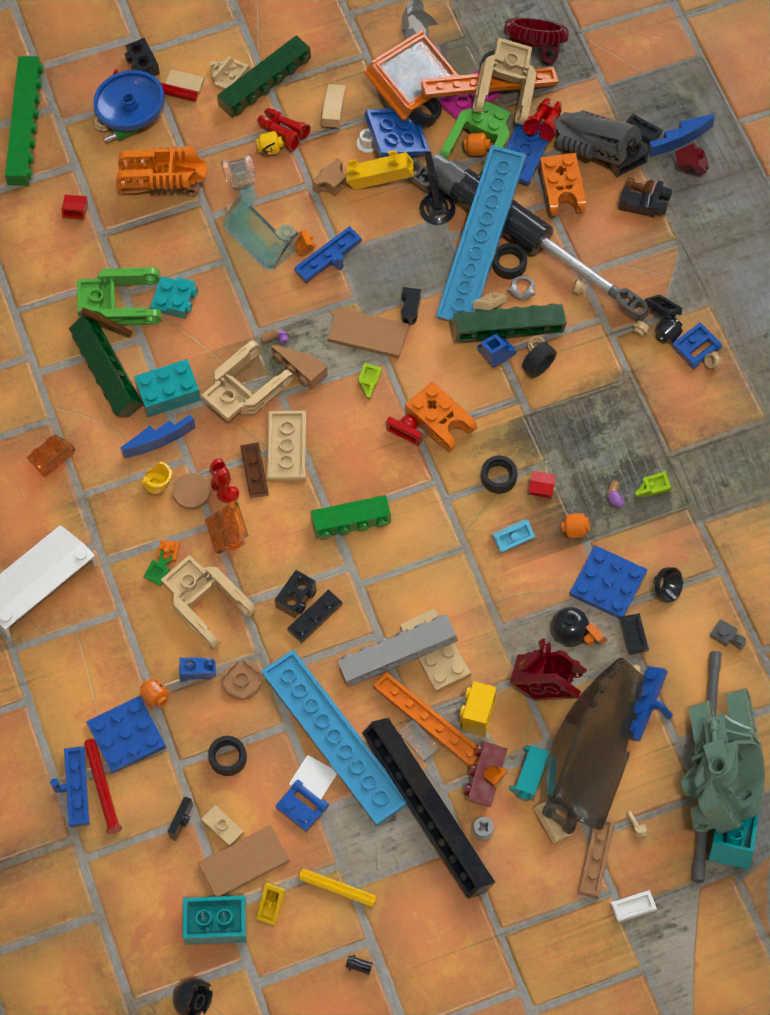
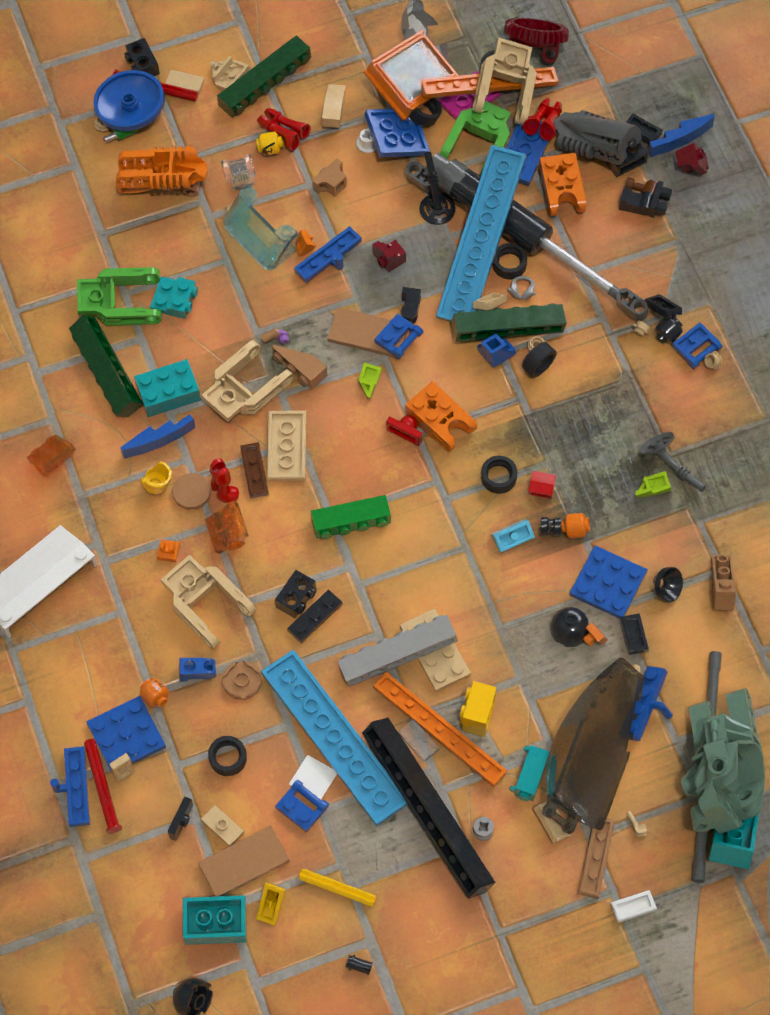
(23, 121): green brick -> none
(74, 206): red piece -> none
(106, 322): reddish brown bar -> none
(121, 767): none -> tan plate
(158, 570): green plate -> none
(379, 170): yellow brick -> none
(389, 255): none -> dark red brick
(393, 334): none -> blue plate
(477, 144): orange head -> none
(478, 790): dark red arch -> none
(546, 674): dark red torso -> none
(555, 526): none -> black wheel
(579, 286): tan plate -> none
(613, 495): medium lavender arm -> none
(659, 446): none -> dark grey dish
(723, 582): none -> medium nougat slope
(726, 633): dark grey plate -> none

